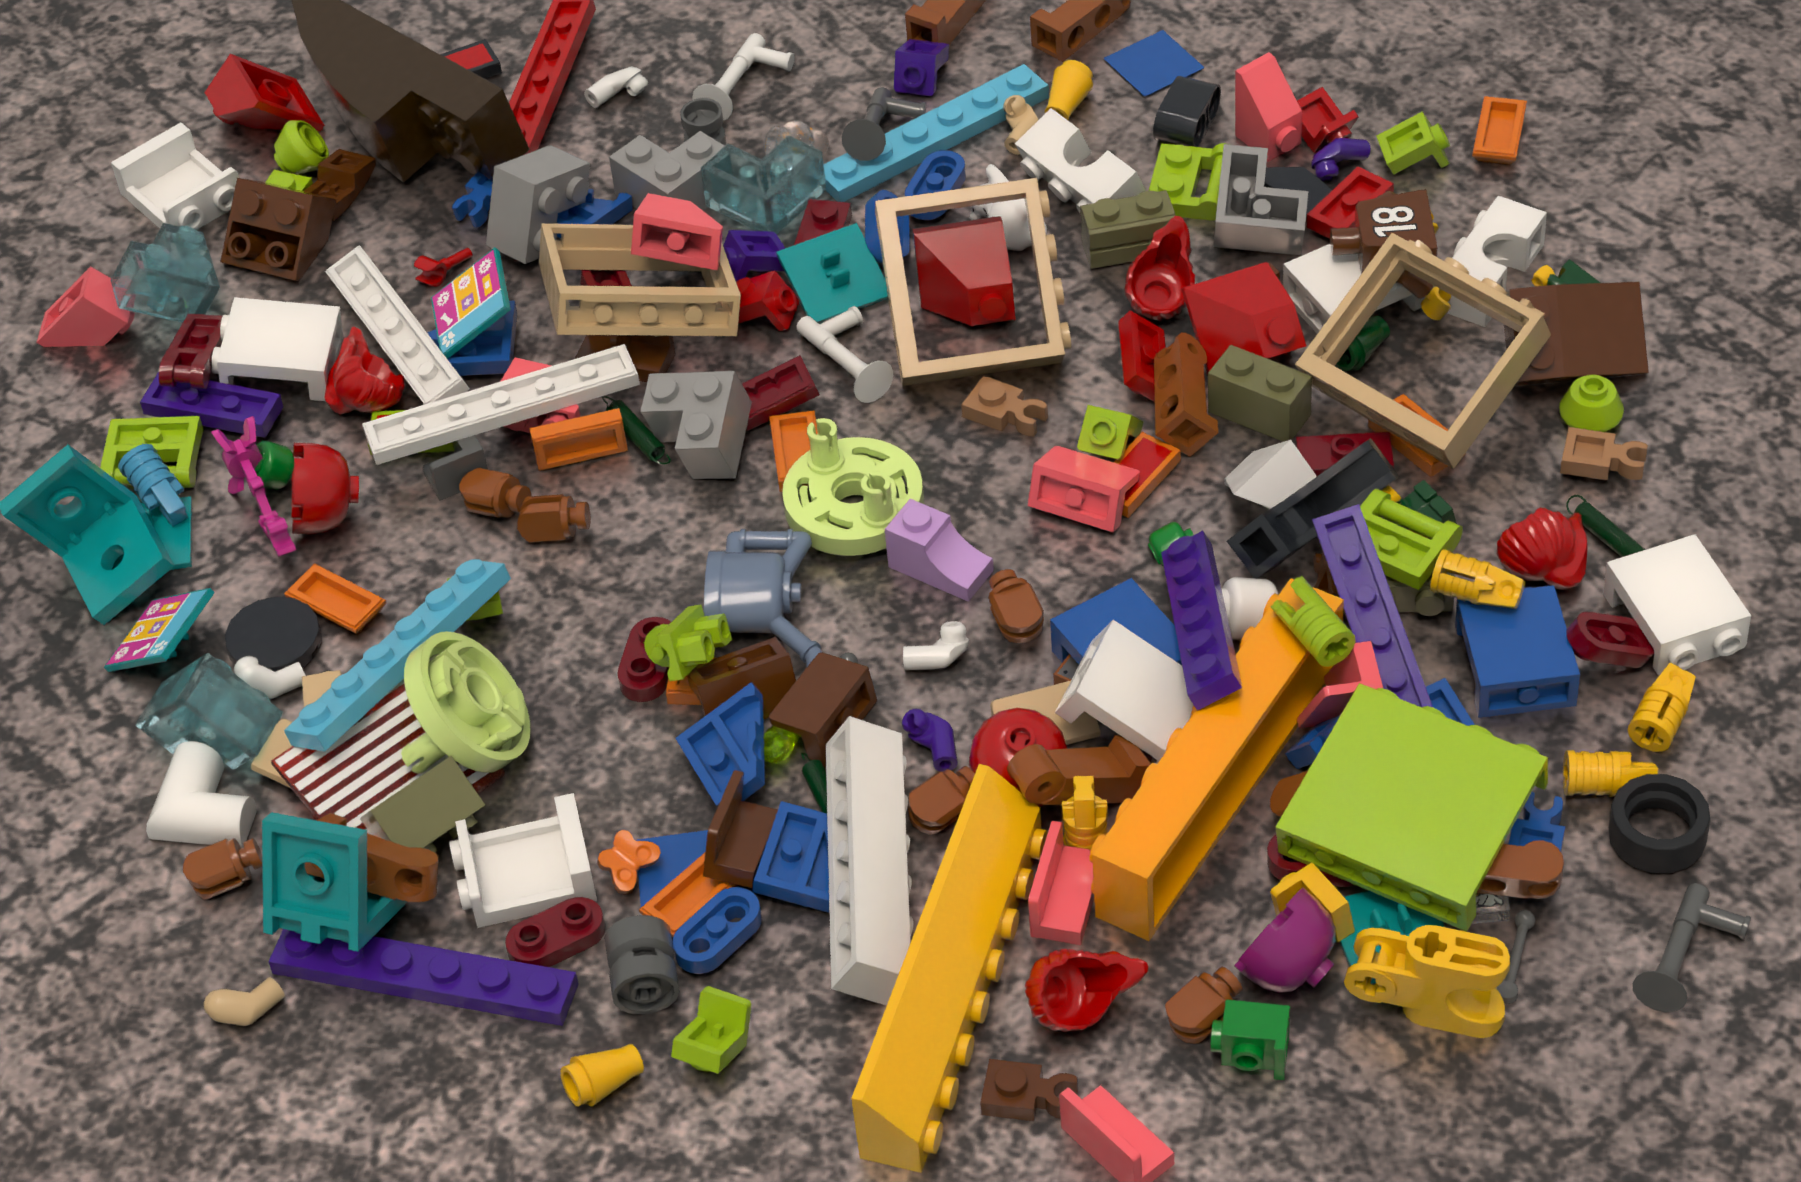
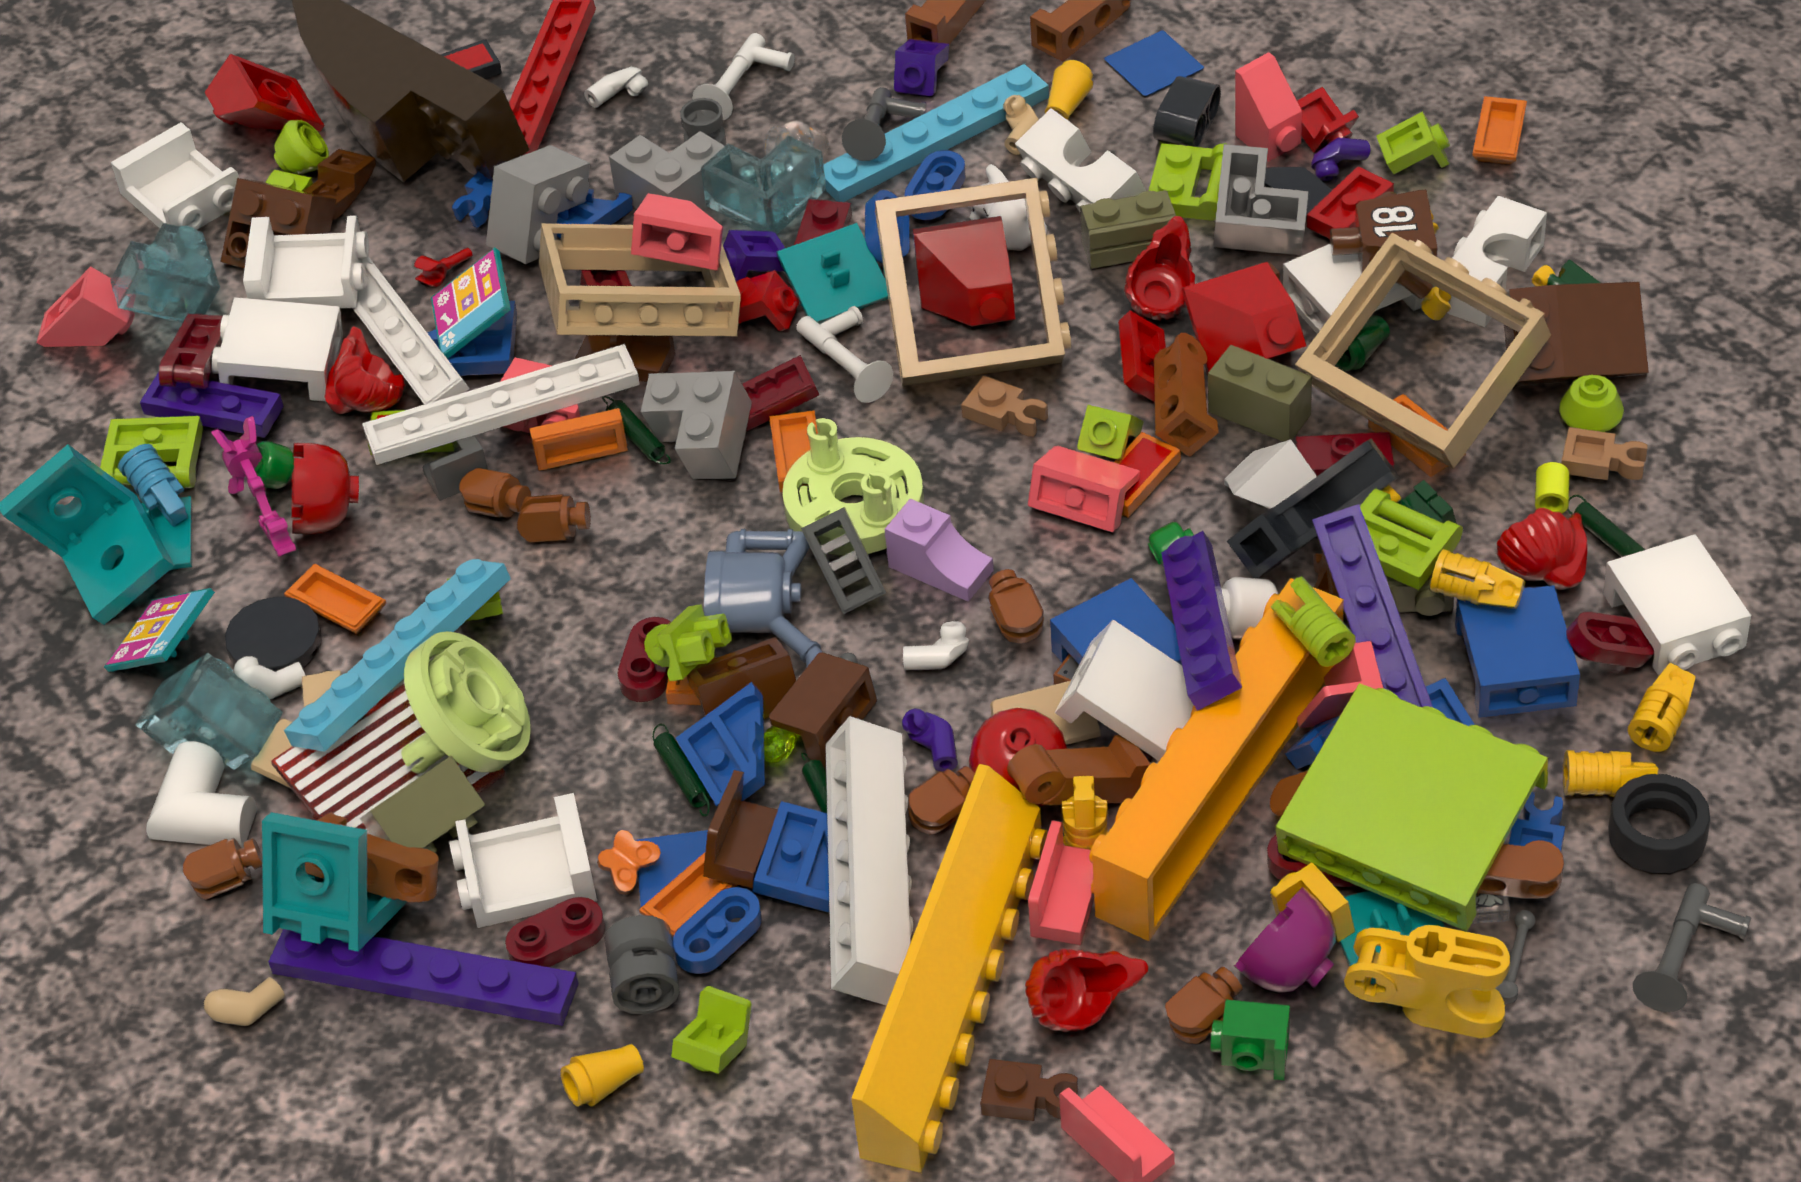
(306, 266): none -> white panel
(681, 769): none -> dark green piece
(826, 524): none -> dark grey slope
(1552, 487): none -> neon yellow hinge

